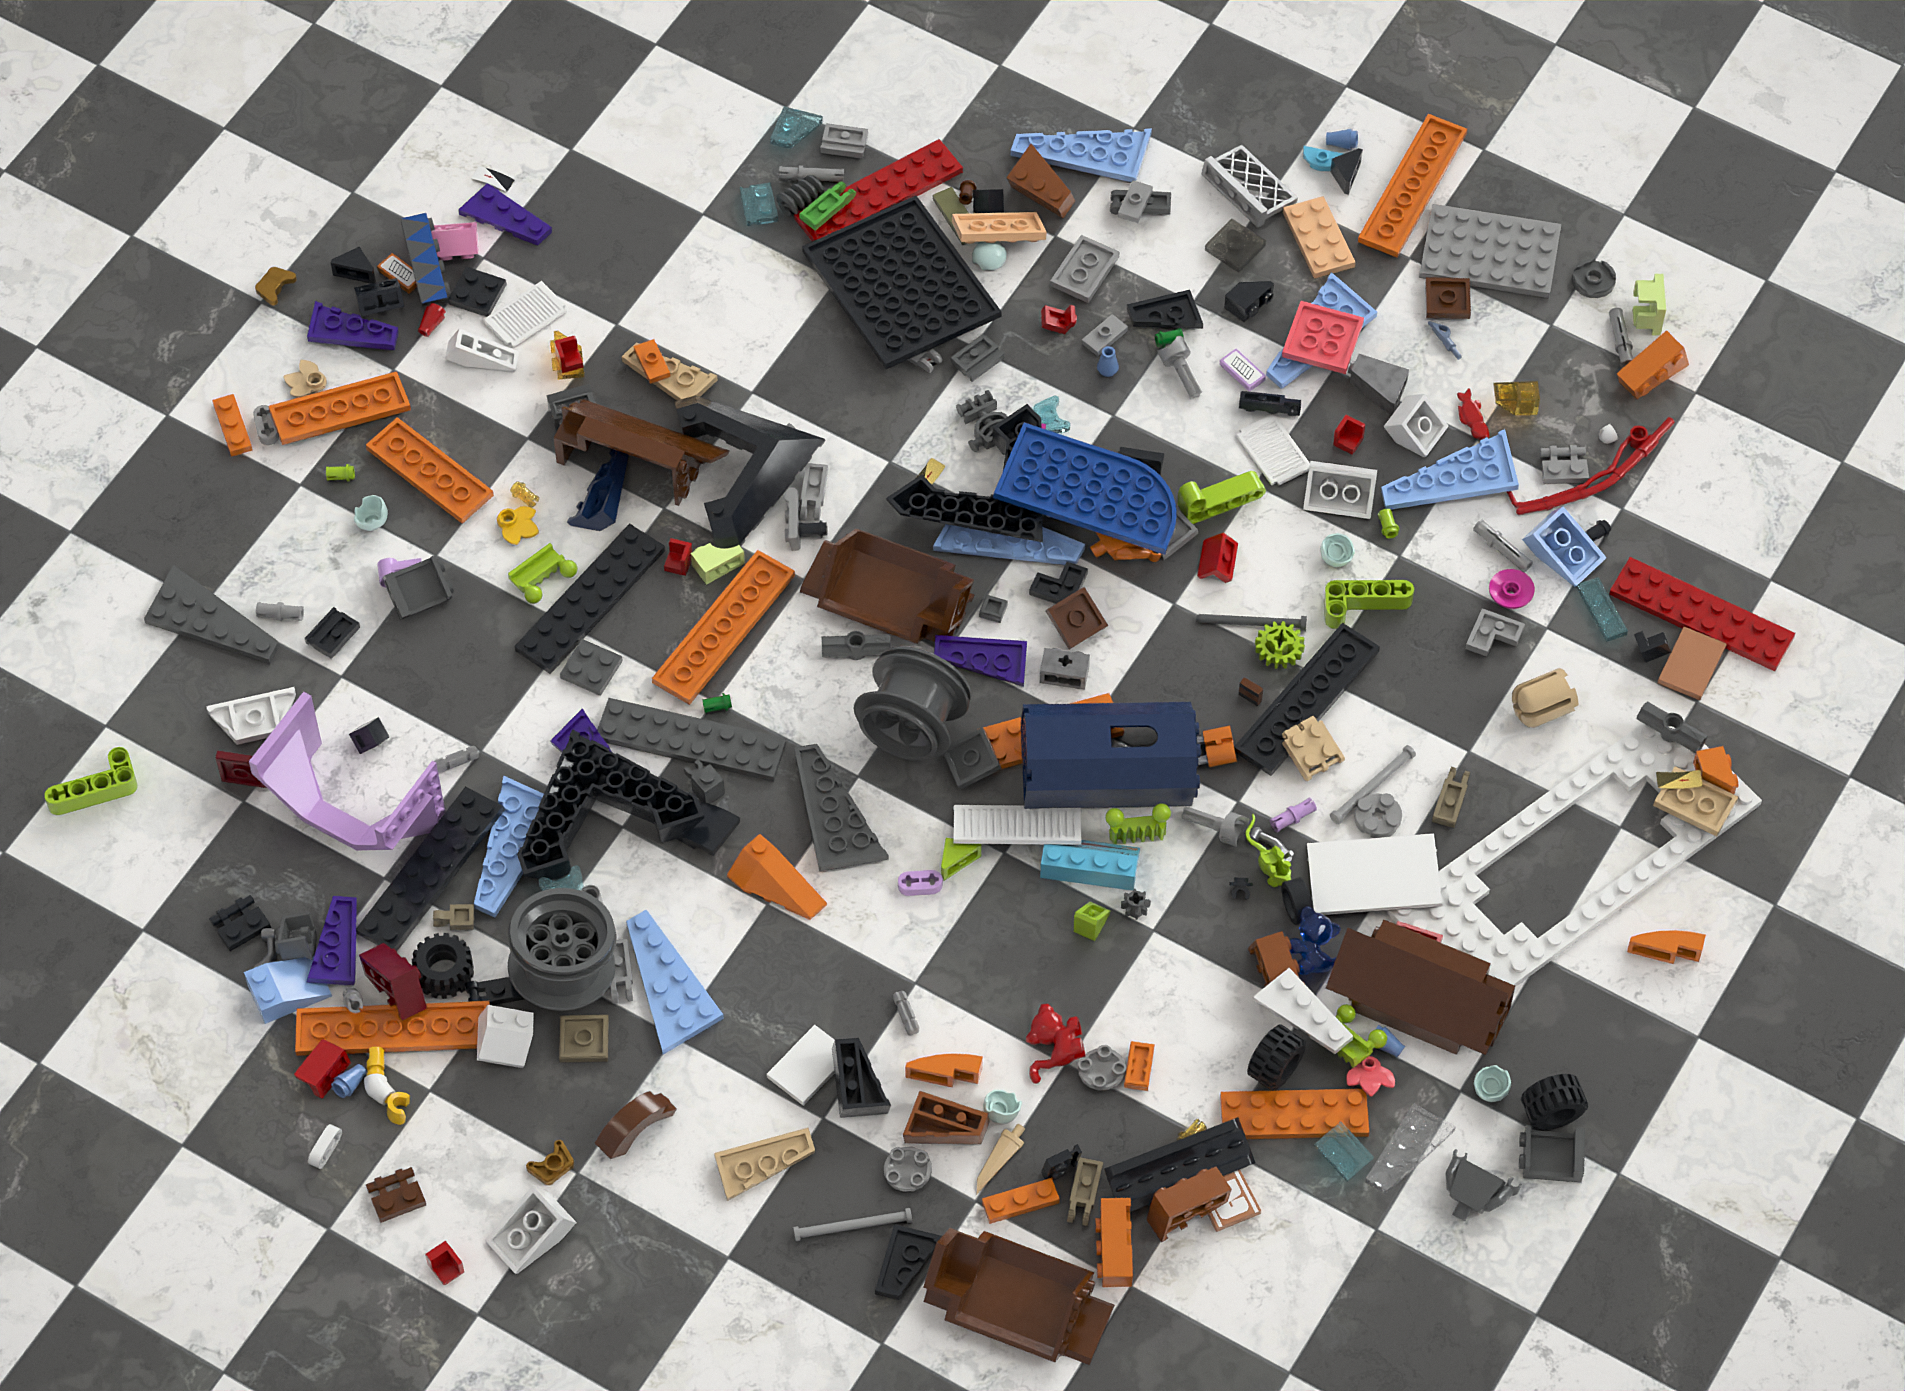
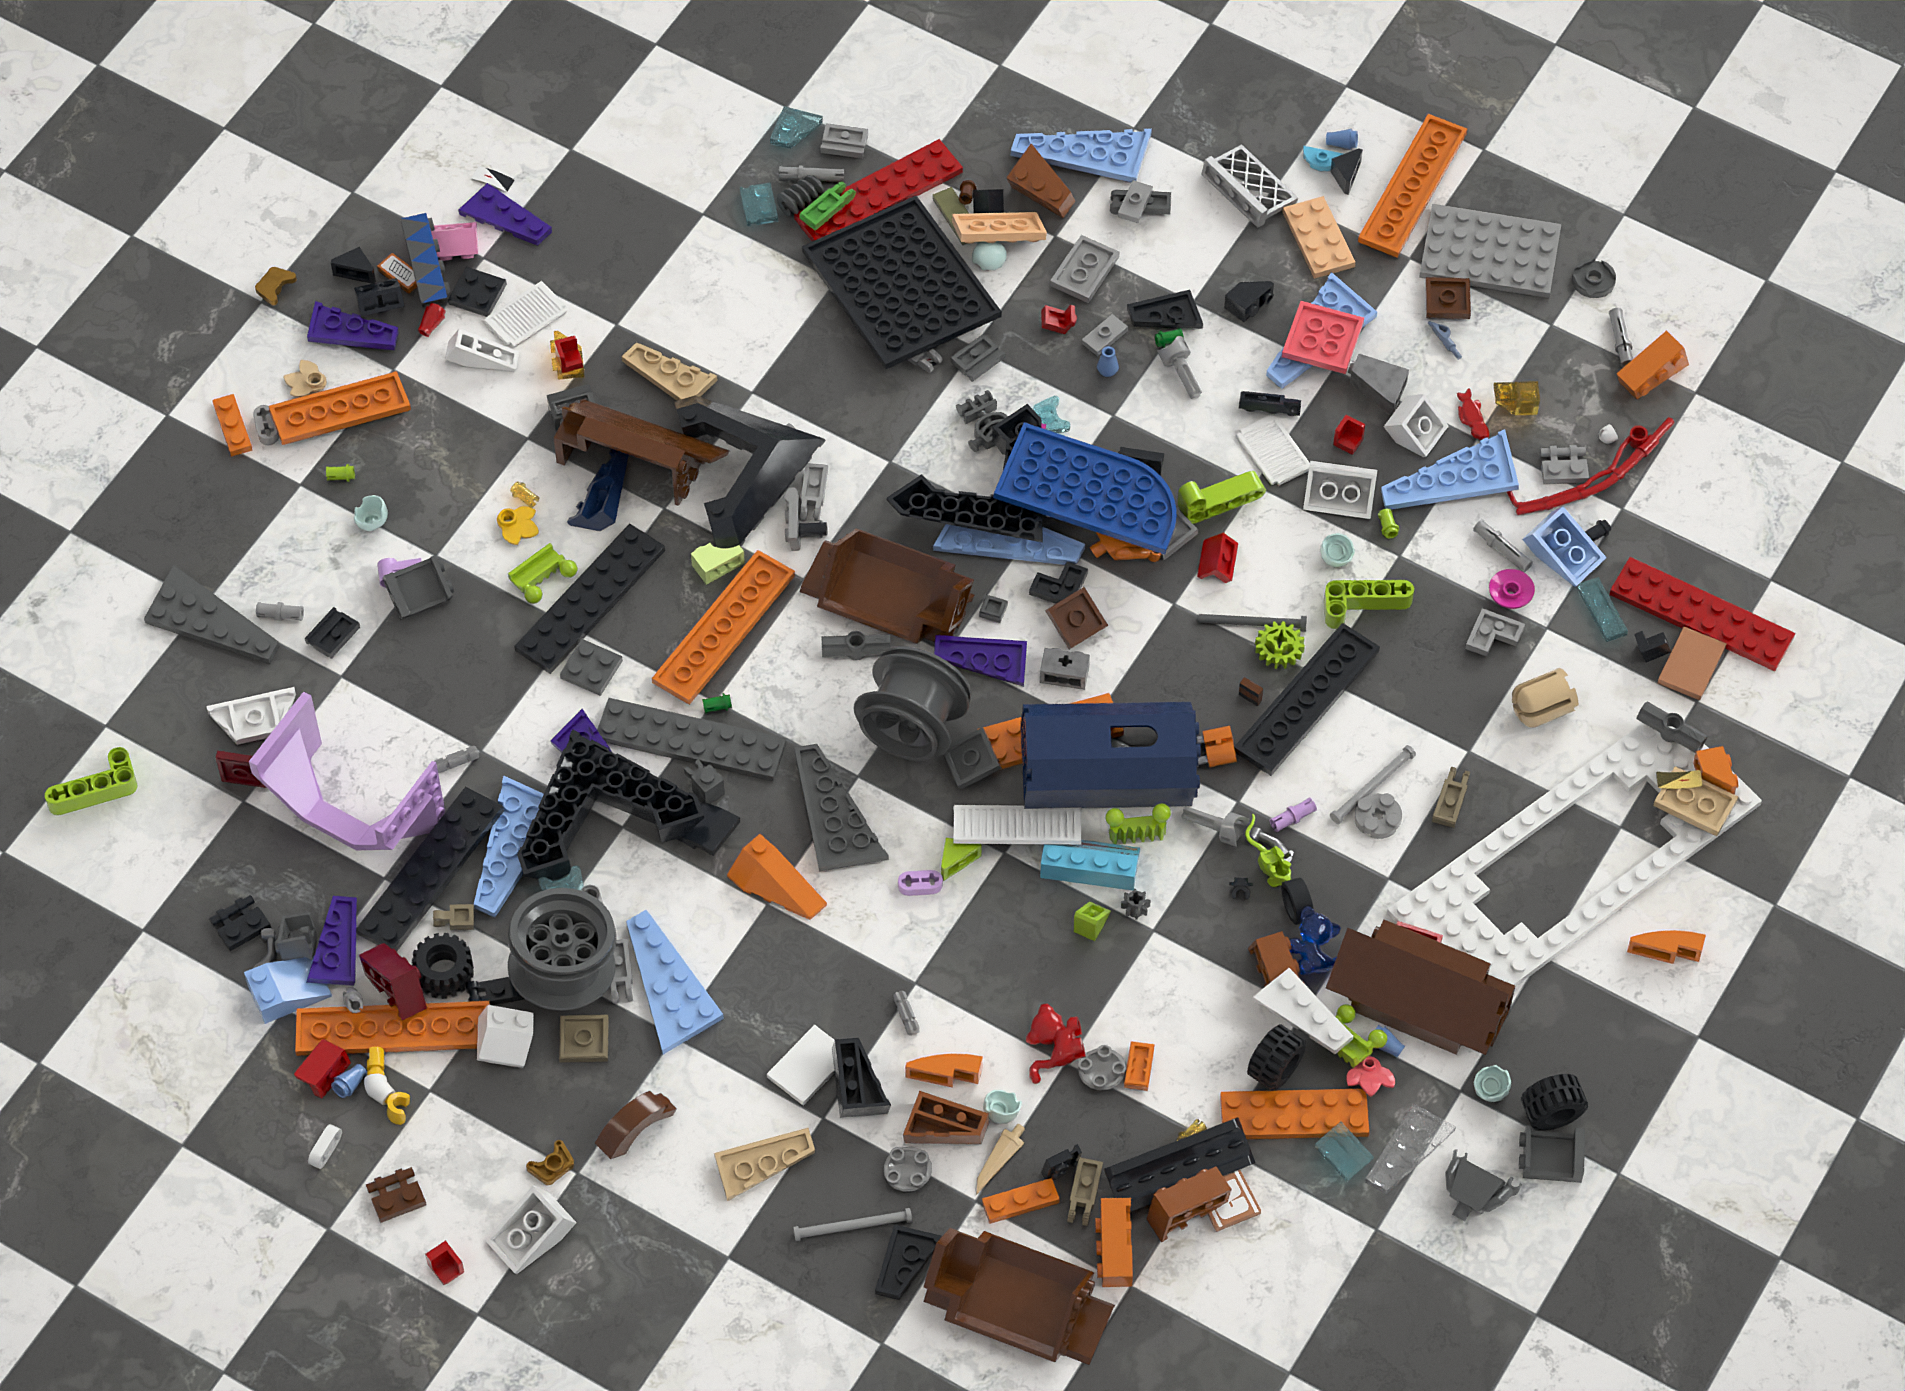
(369, 735): black panel -> none
(429, 470): orange plate -> none
(652, 361): orange plate -> none
(678, 557): red panel -> none
(932, 470): clear yellow sticker -> none
(1235, 245): clear smoke plate -> none
(1242, 370): tile -> none
(1311, 746): tan plate -> none
(1374, 874): white piece -> none
(1653, 293): yellowish green panel -> none

